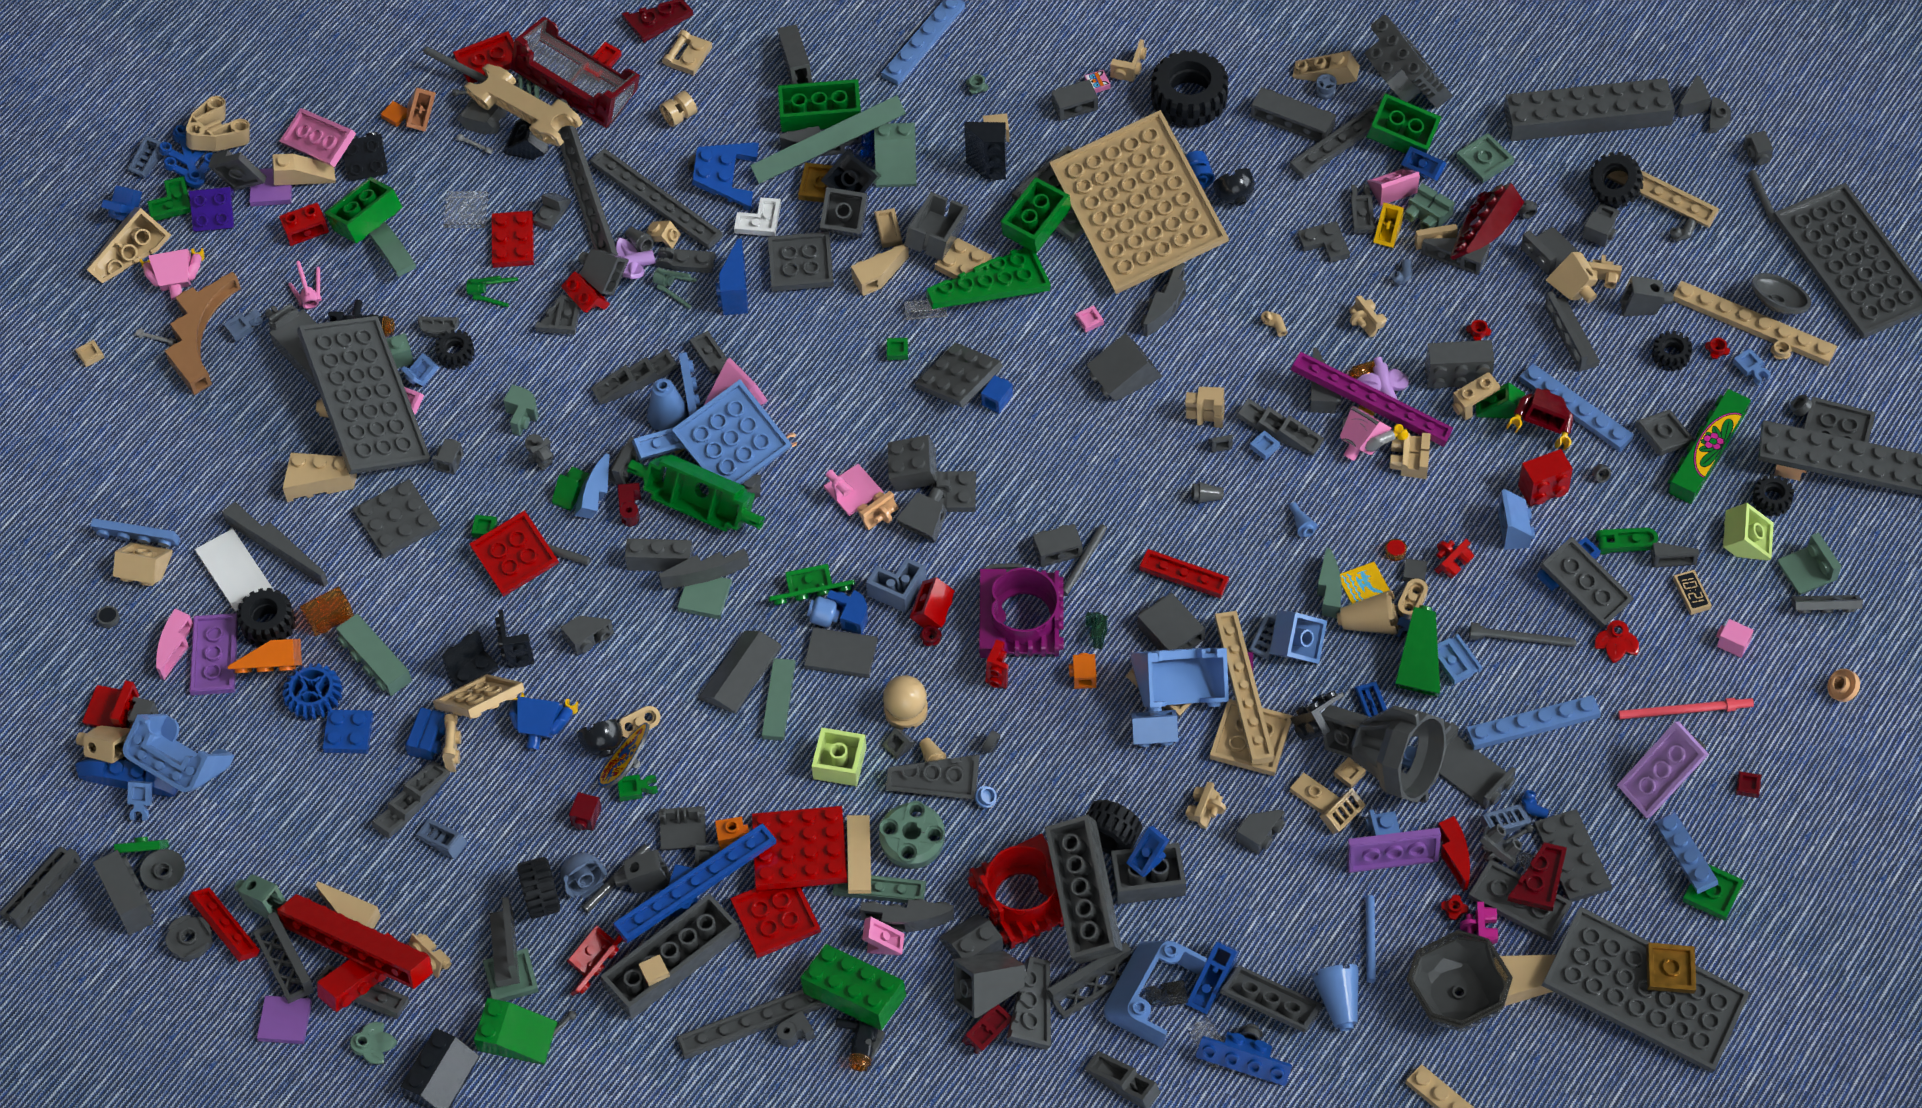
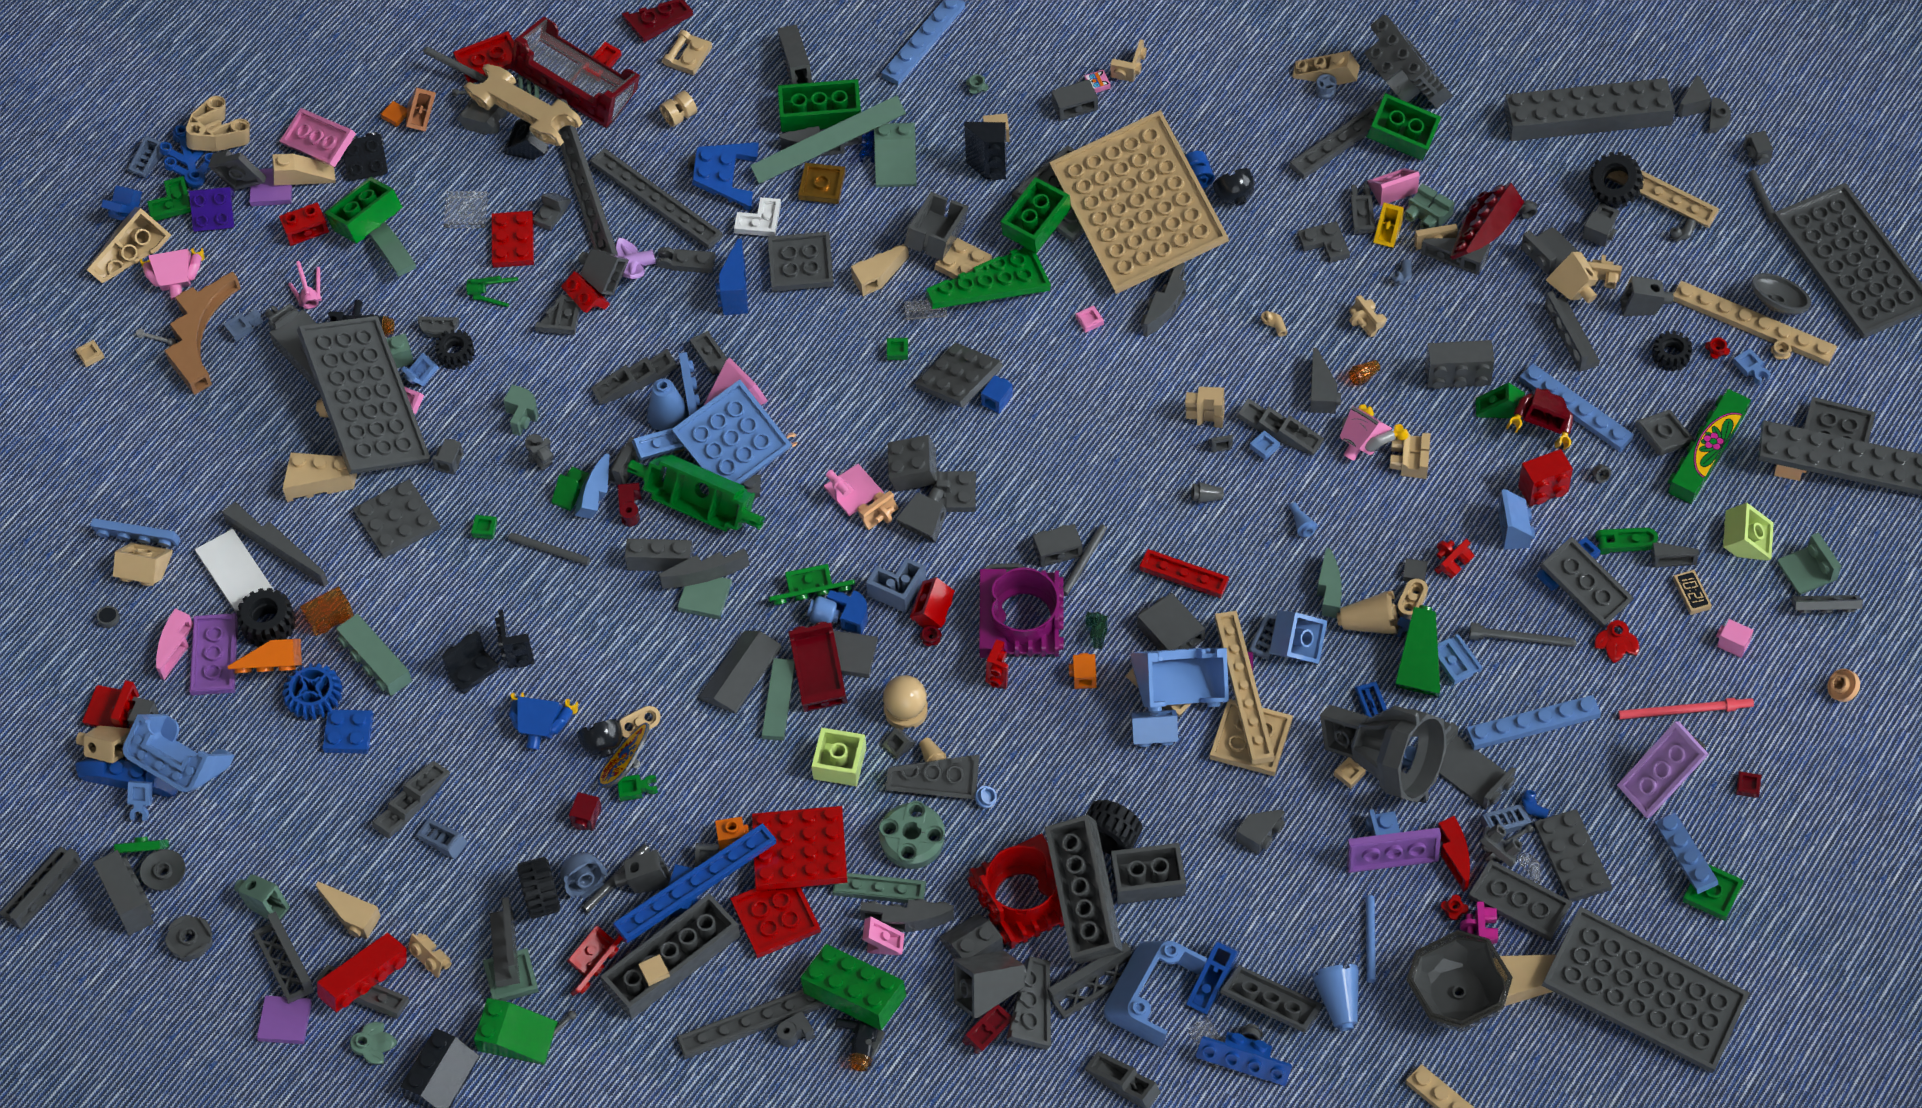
(224, 924): red plate -> none
(355, 941): red brick -> none
(426, 734): blue brick -> none
(450, 754): tan plate -> none
(460, 137): light grey hinge -> none
(479, 696): tan plate -> none
(514, 553): red plate -> none
(586, 632): dark grey slope -> none
(640, 240): dark grey cone -> none
(664, 232): tan bracket -> none
(665, 278): sand green plant -> none
(682, 827): dark grey hinge -> none
(817, 666): none -> dark red panel
(844, 212): dark grey brick -> none
(851, 174): black slope -> none
(858, 854): tan slope -> none
(888, 228): tan tile -> none
(991, 741): dark grey tile -> none
(1122, 369): dark grey slope -> none
(1148, 851): blue slope -> none
(1170, 993): clear smoke plate -> none
(1189, 68): black tyre -> none
(1209, 805): tan hips -> none
(1292, 115): dark grey brick -> none
(1309, 721): black bracket -> none
(1313, 793): tan plate -> none
(1330, 820): tan slope -> none
(1363, 582): yellow sticker -> none
(1371, 398): magenta plate -> none
(1385, 380): lavender plant -> none
(1395, 549): tile -> none
(1425, 164): blue slope -> none
(1473, 393): tan bracket -> none
(1478, 325): red plate -> none
(1485, 157): sand green plate -> none
(1541, 880): dark red wing -> none
(1671, 968): pearl gold plate -> none
(1776, 485): black tyre -> none
(1800, 405): dark grey tile -> none

